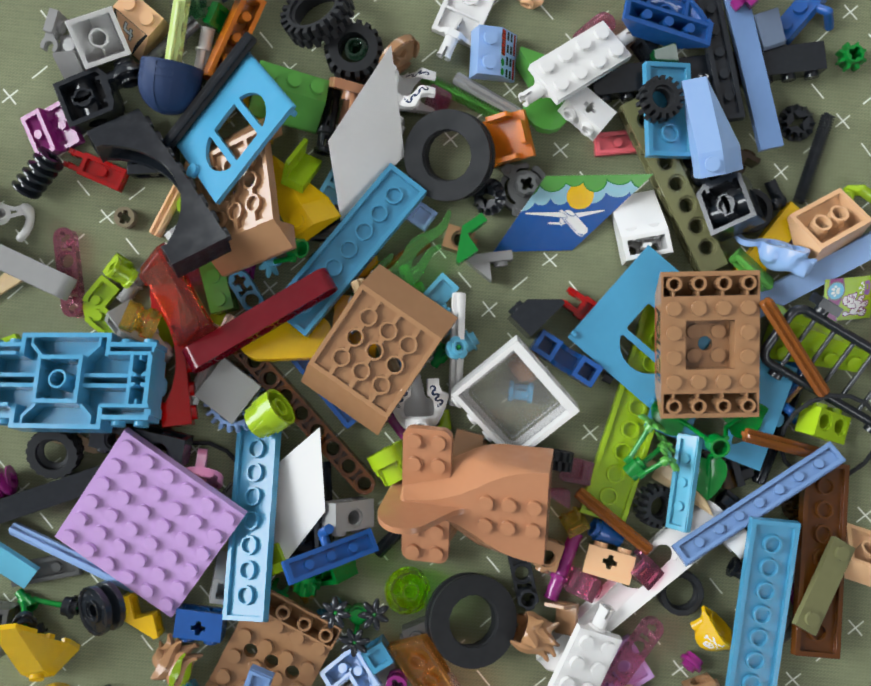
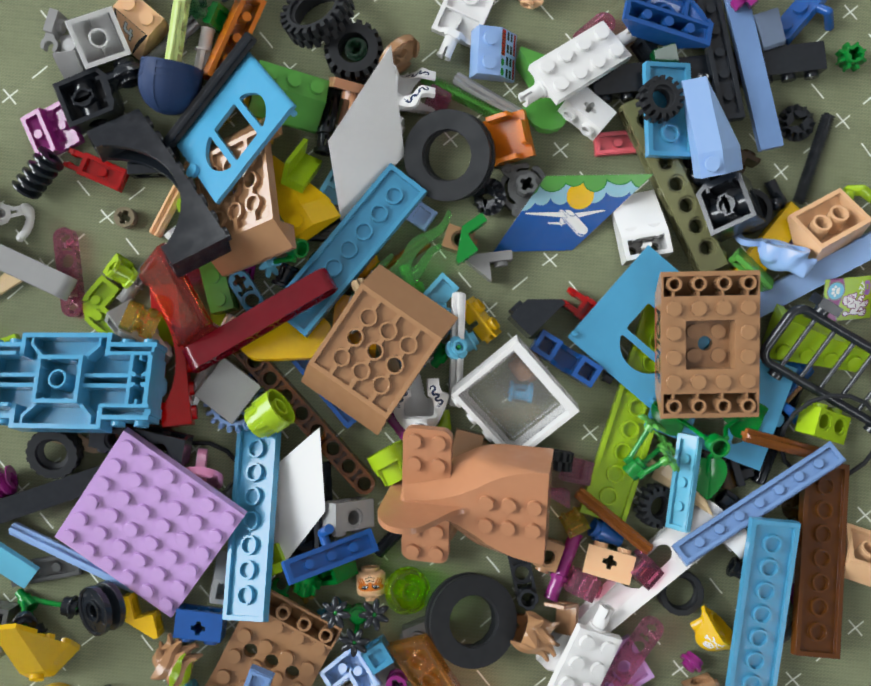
(286, 274): none -> black bush
(370, 582): none -> light nougat head
(487, 326): none -> yellow hinge
(794, 347): dark orange axle -> none
(823, 585): olive plate -> none

